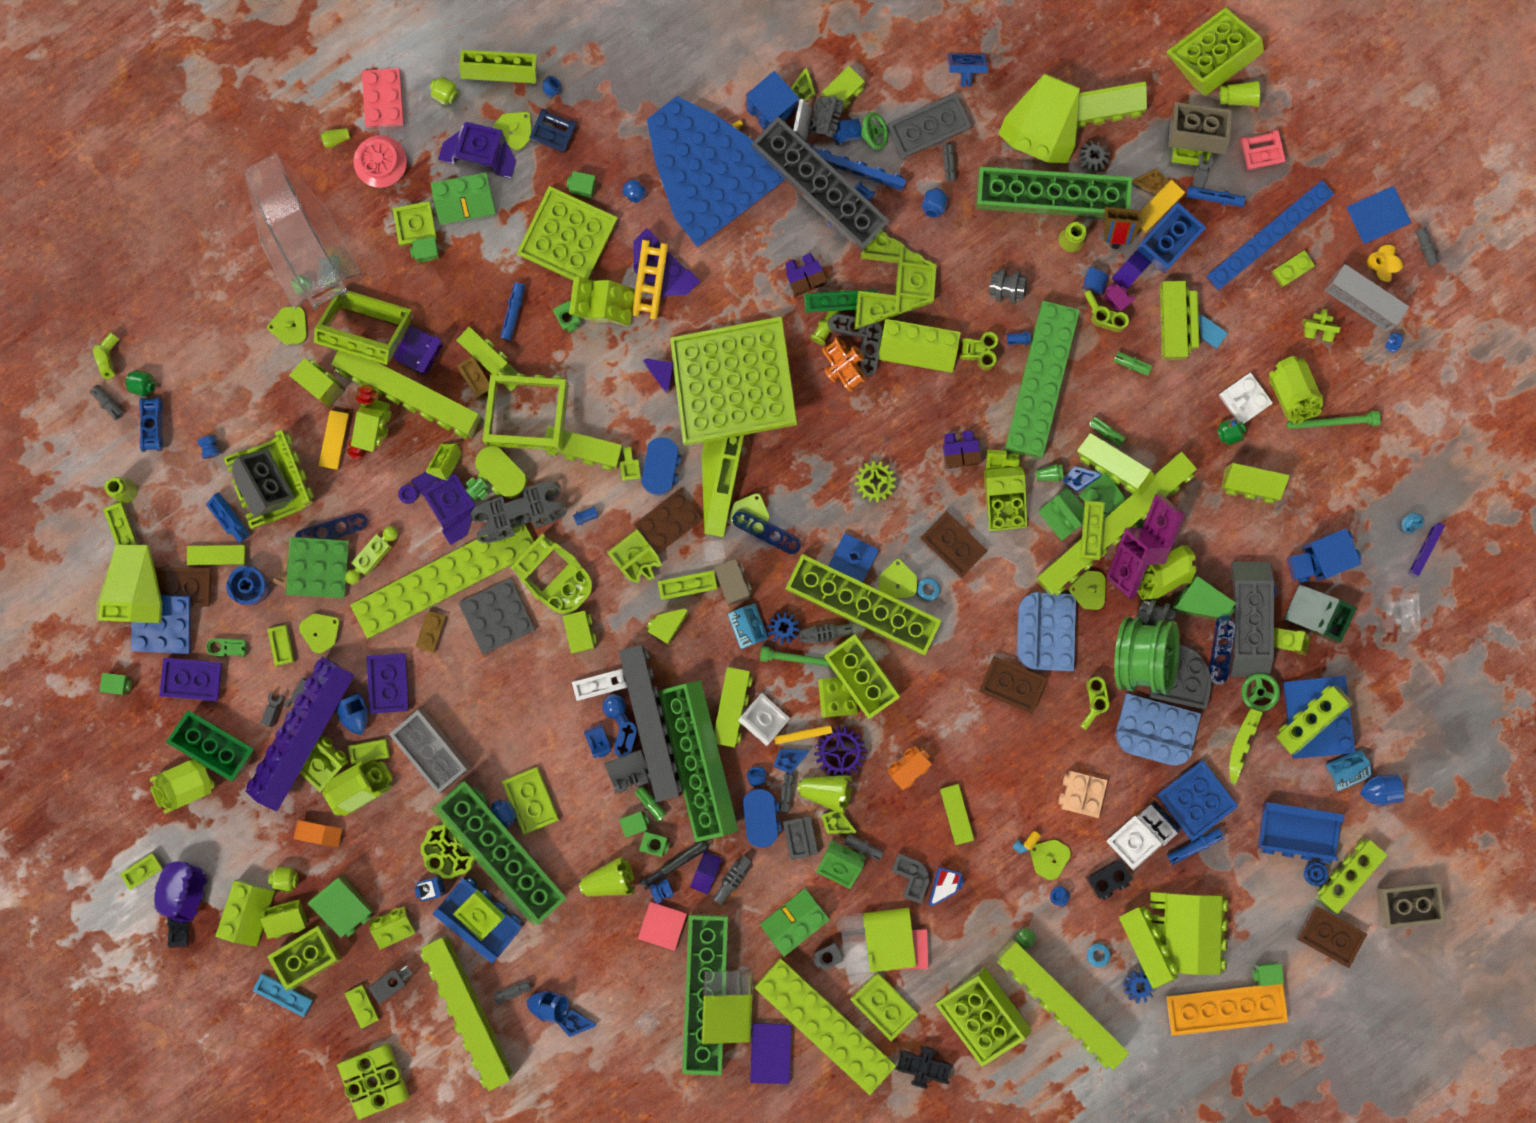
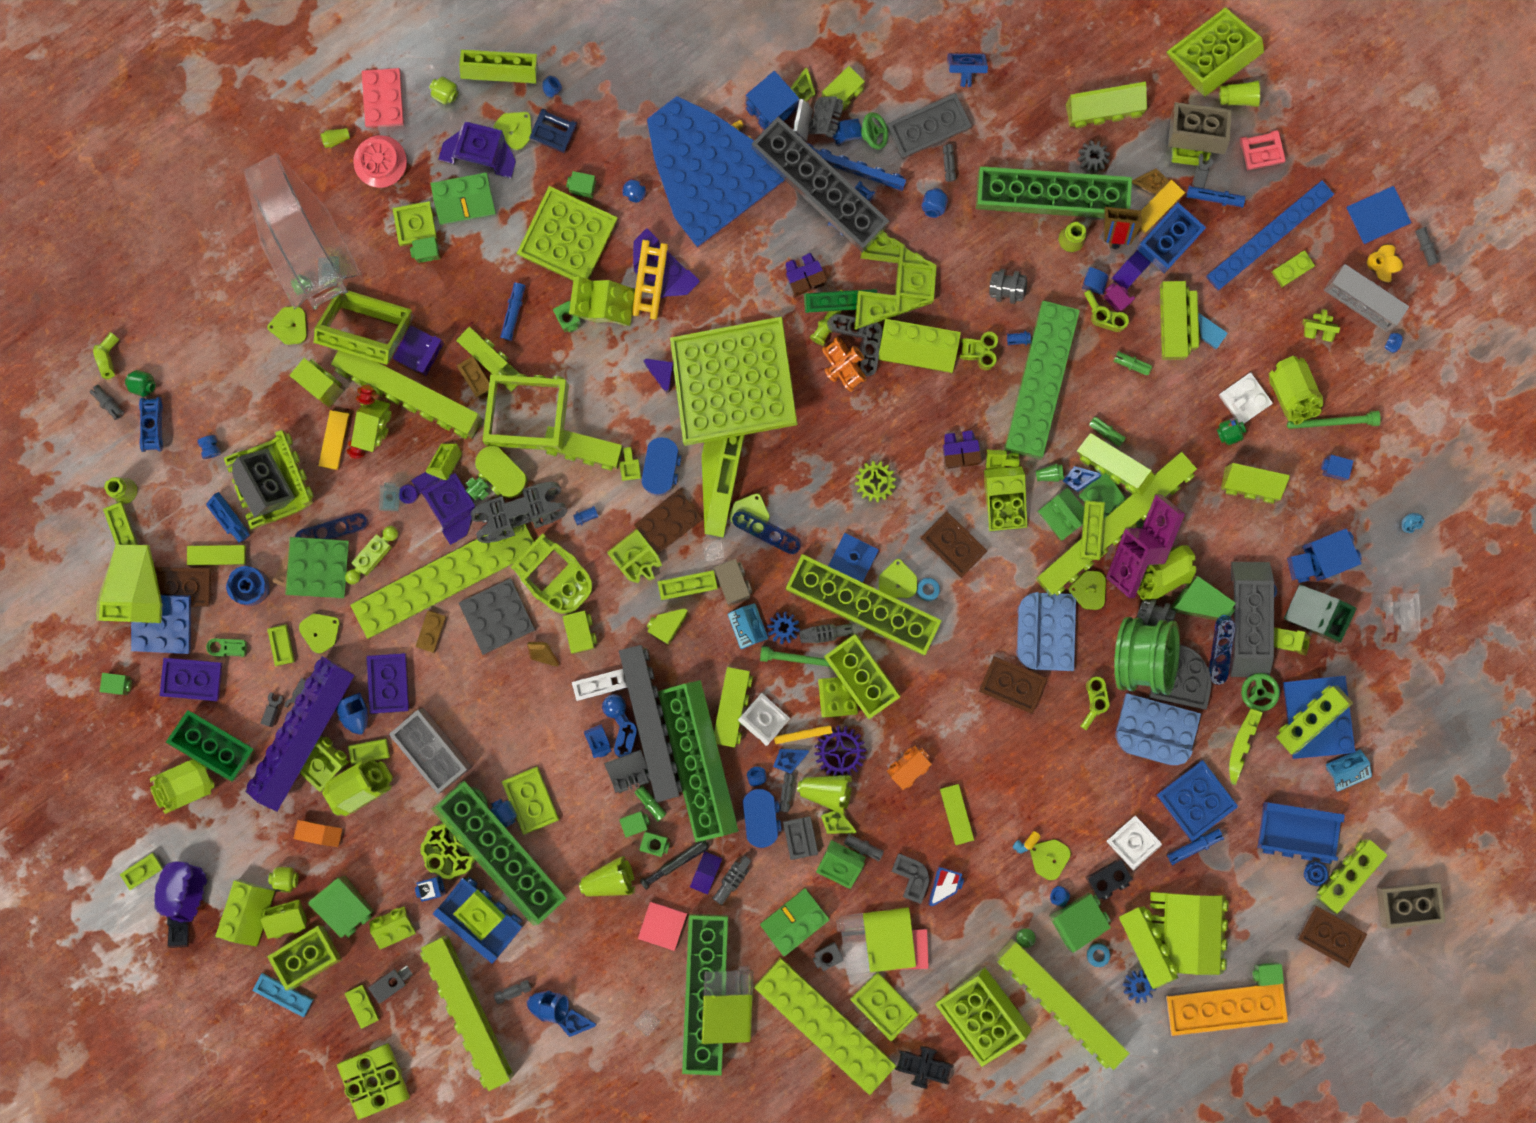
(392, 503): none -> clear light blue brick
(542, 653): none -> pearl gold piece
(657, 892): blue wheel -> none
(770, 1053): dark purple tile -> none
(1044, 121): lime wedge -> none
(1080, 922): none -> bright green slope
(1082, 794): light nougat plate -> none
(1159, 822): brick -> none
(1337, 467): none -> blue brick
(1383, 790): blue helmet -> none
(1426, 549): dark purple tile -> none

